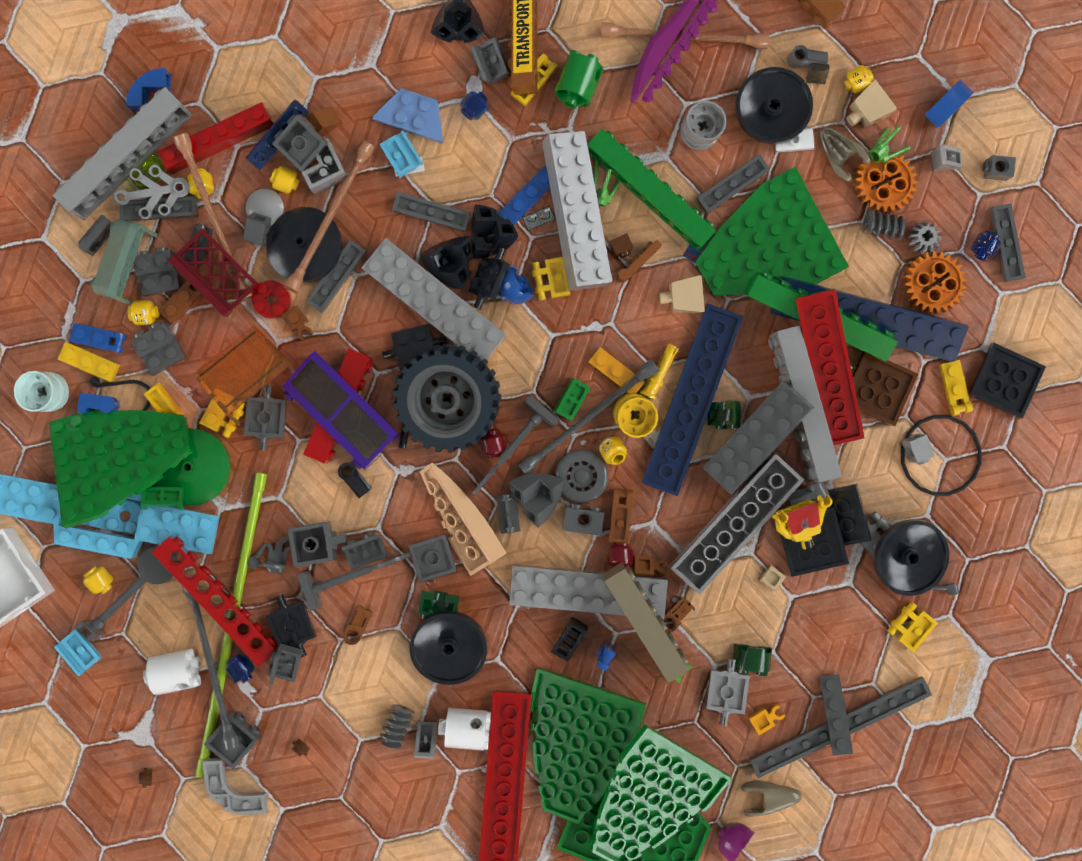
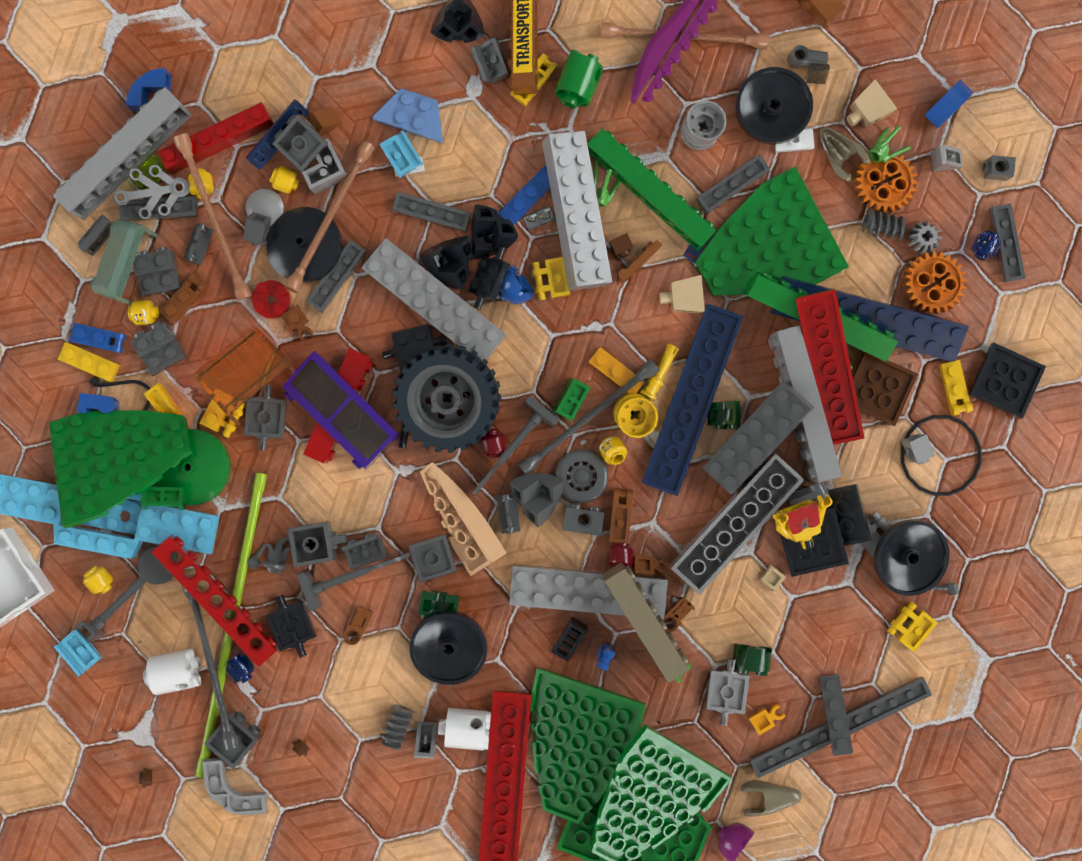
(41, 391): light aqua wheel -> none
(201, 284): dark red fence -> none
(285, 663): dark grey bracket -> none
(355, 481): black piece -> none
(474, 105): clear blue head -> none
(858, 79): yellow head -> none

